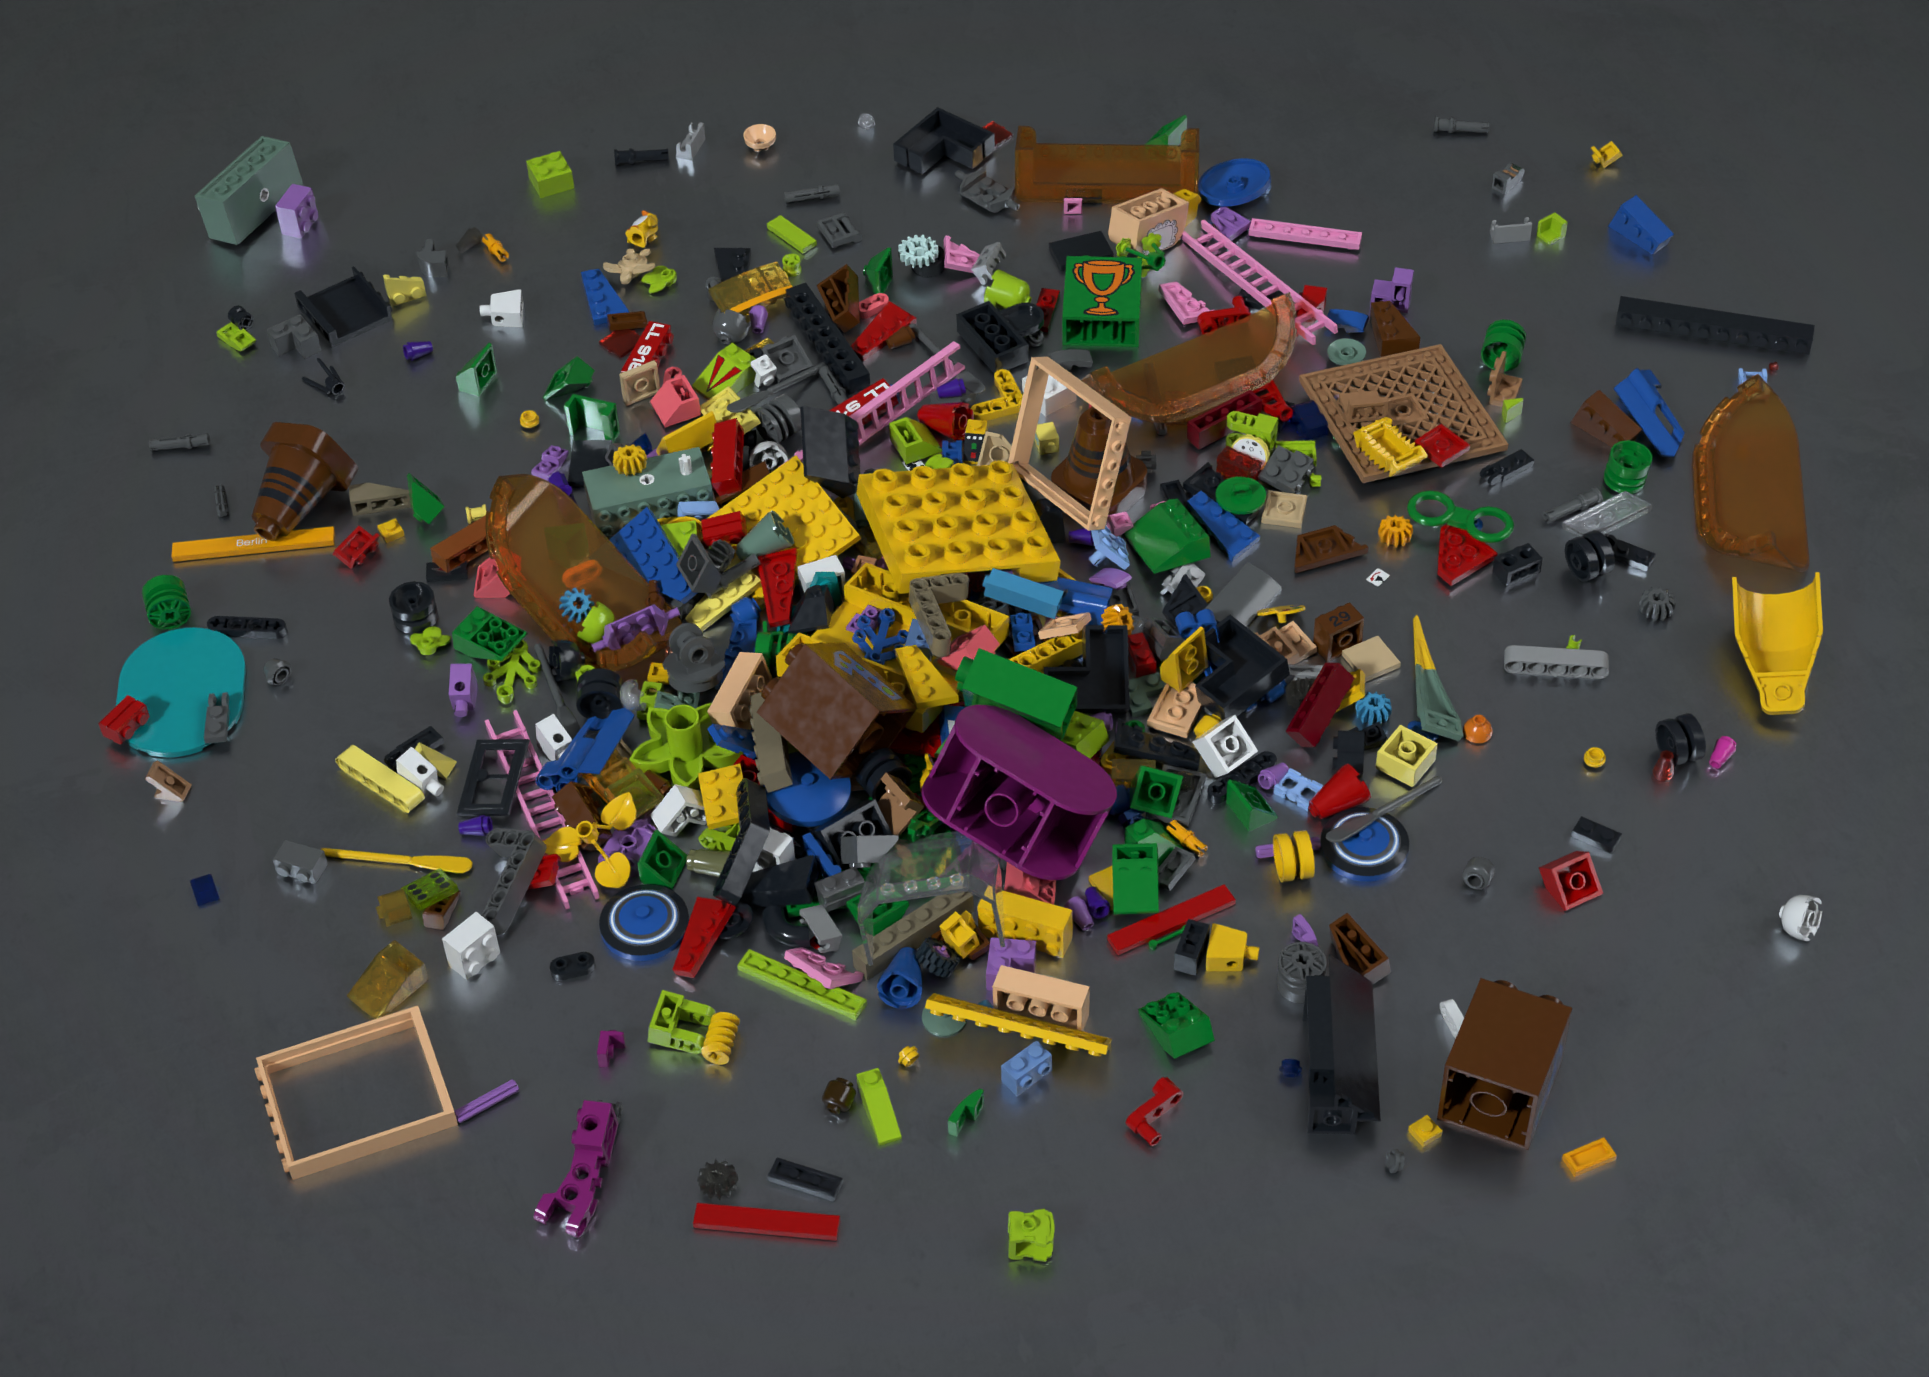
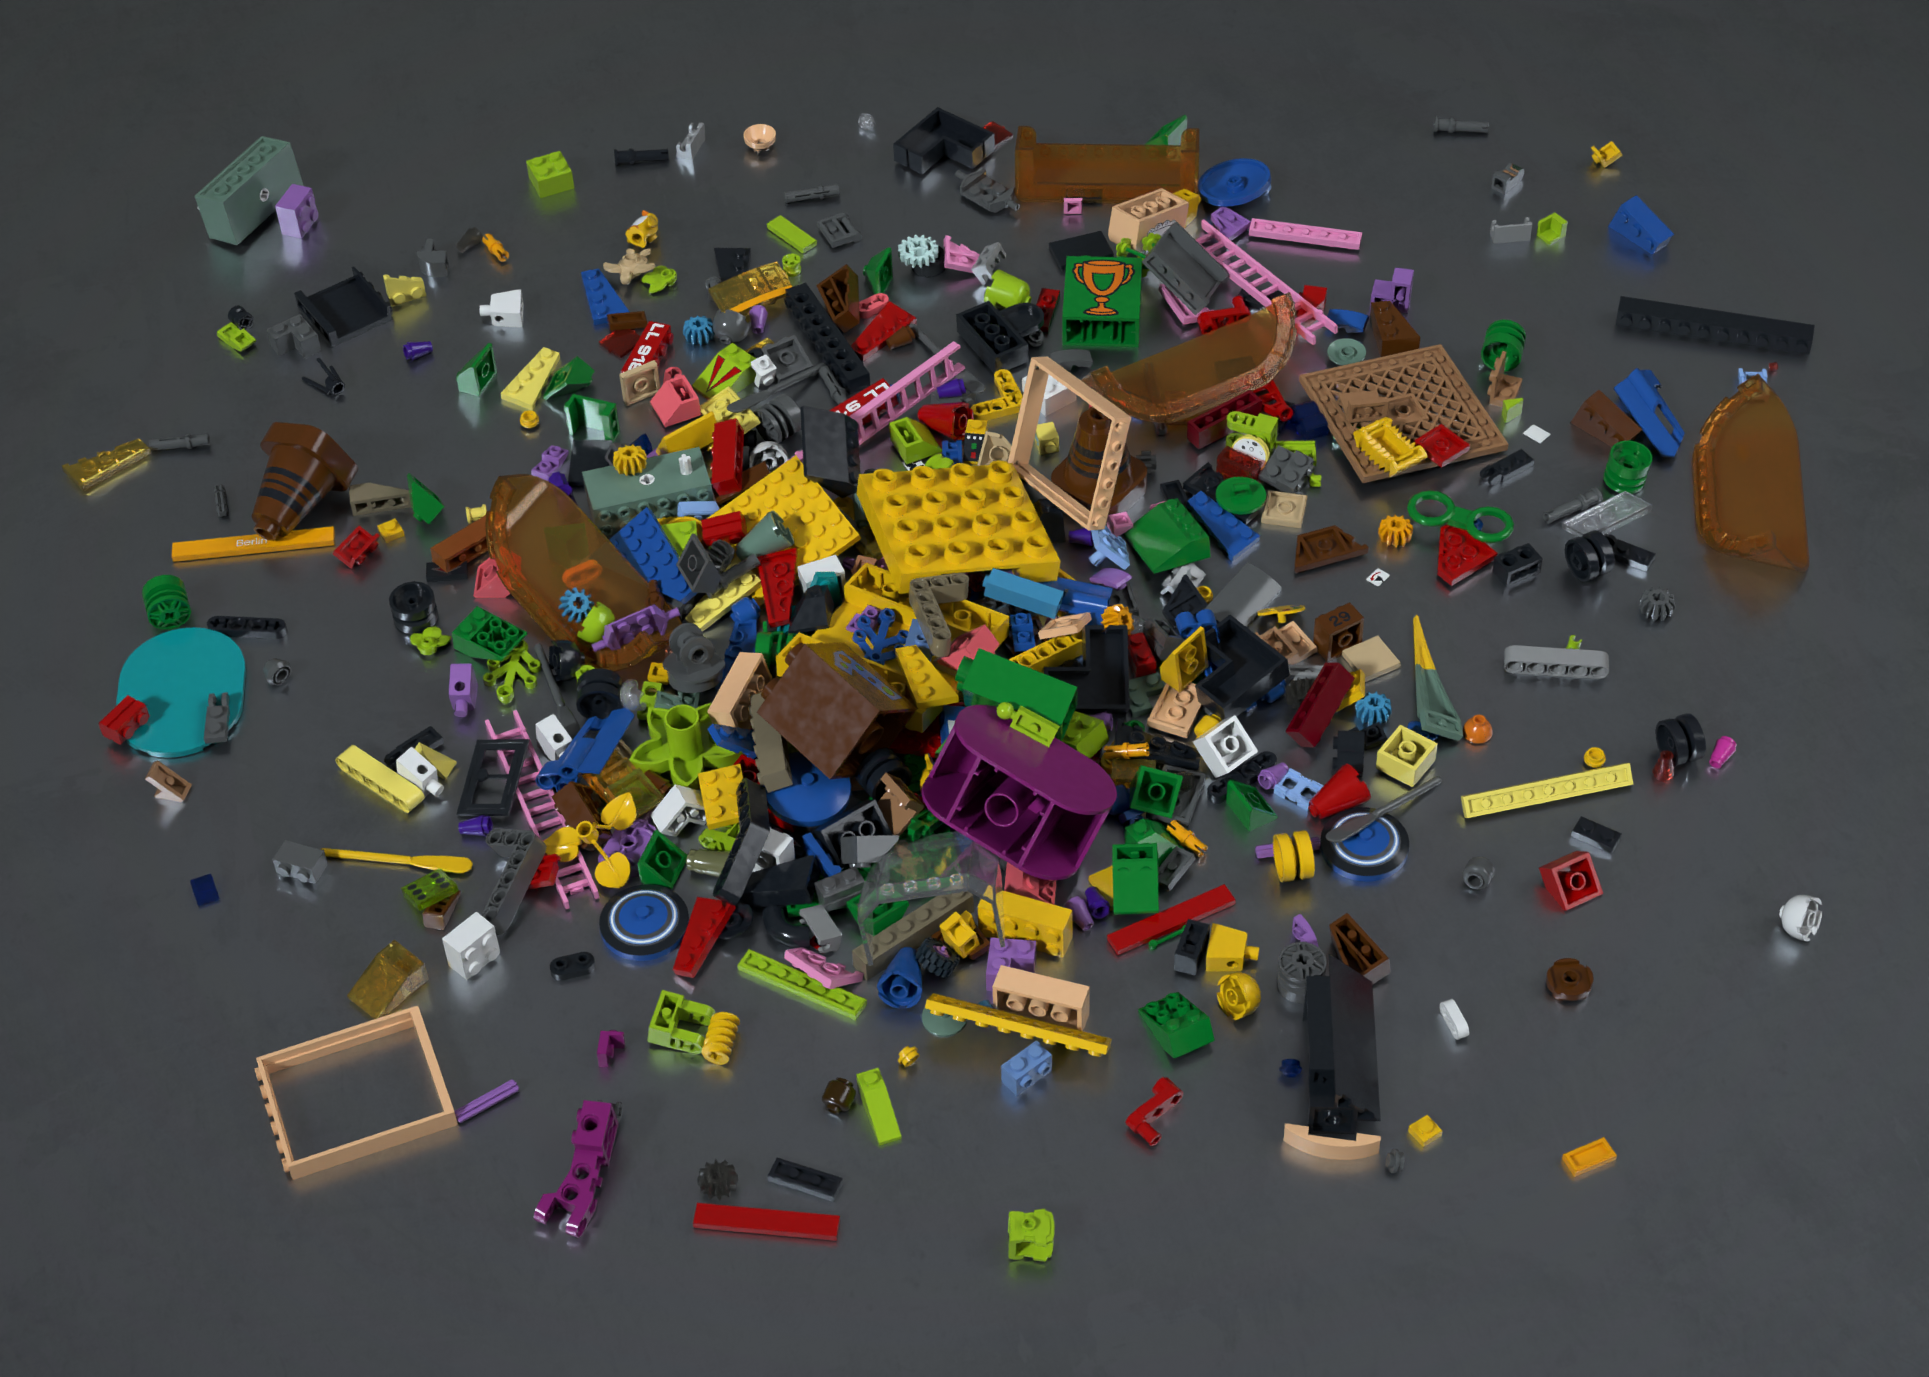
(96, 469): none -> clear yellow wing
(393, 908): clear yellow brick -> none
(528, 384): none -> light yellow wing
(698, 330): none -> dark azure gear
(968, 1108): green slope -> none
(1028, 723): none -> lime plate
(1126, 750): none -> light orange pin
(1185, 268): none -> dark grey panel
(1238, 995): none -> yellow cylinder
(1331, 1148): none -> light nougat slope
(1504, 1062): reddish brown brick -> none
(1536, 433): none -> white sticker
(1546, 790): none -> light yellow plate
(1567, 990): none -> reddish brown plate
(1779, 642): yellow windscreen -> none

